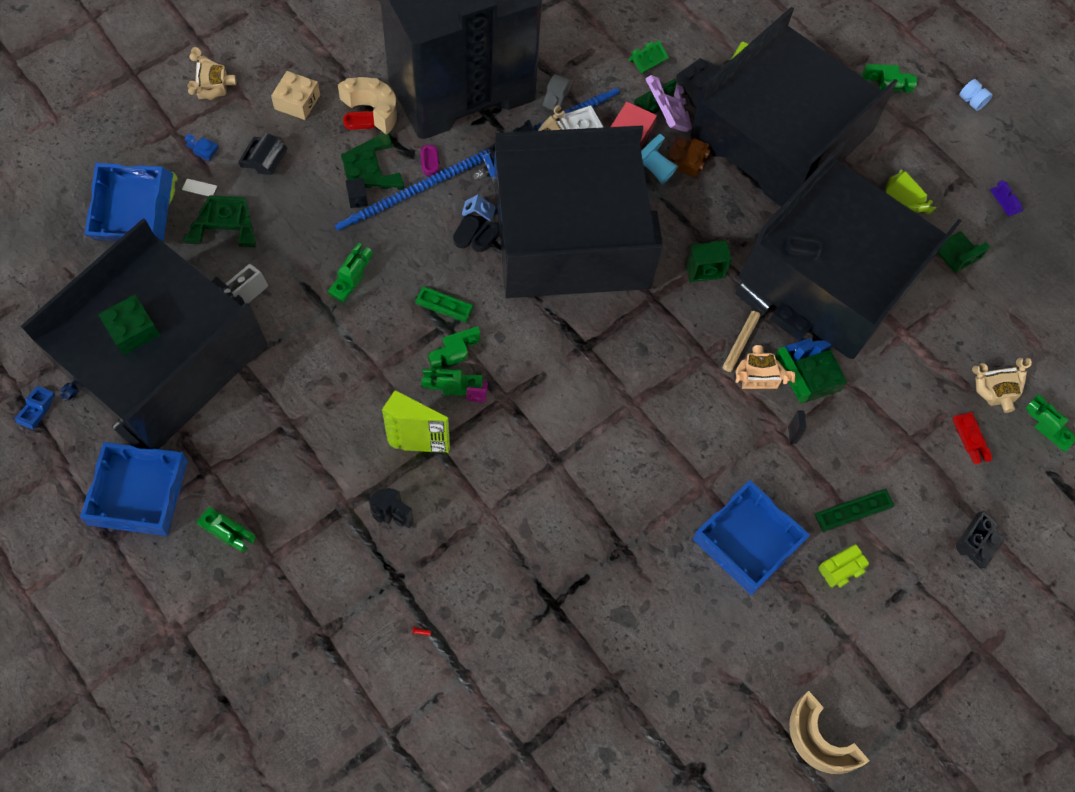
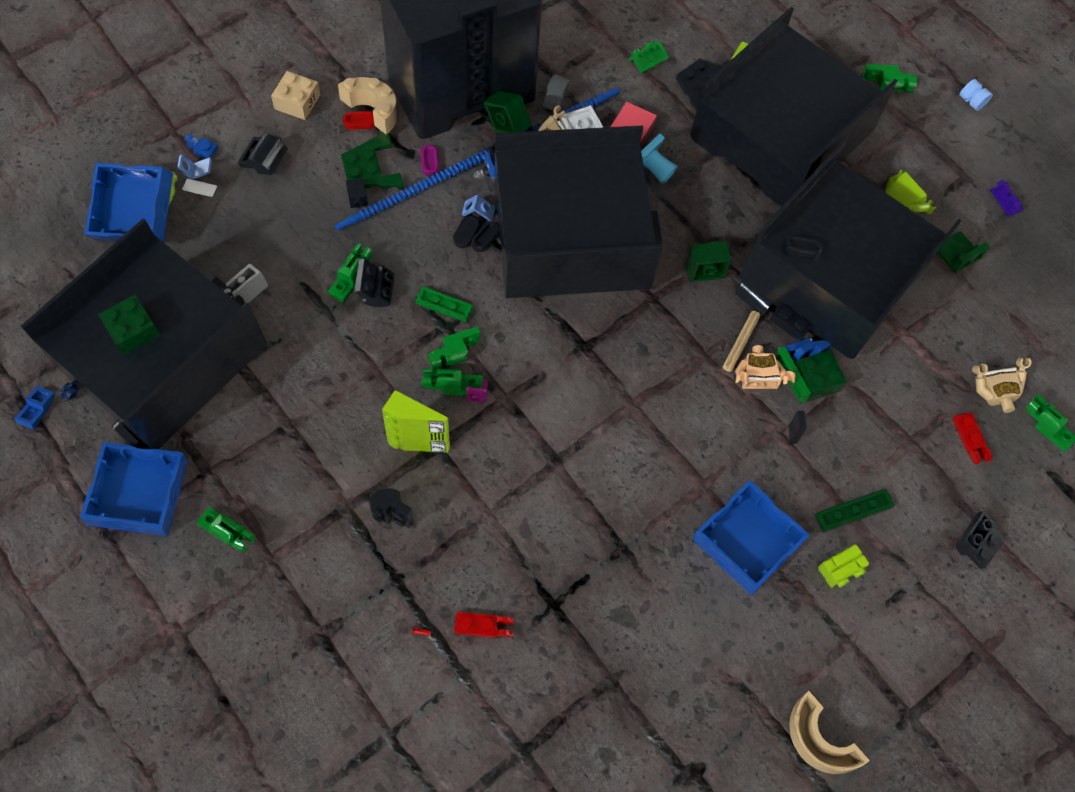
(194, 169): none -> medium blue bracket
(210, 77): tan torso -> none
(223, 214): dark green wing -> none
(374, 284): none -> black brick
(481, 625): none -> red hinge
(507, 112): none -> dark green brick
(648, 101): dark green bracket -> none
(671, 106): lavender wing -> none
(689, 155): reddish brown plate -> none

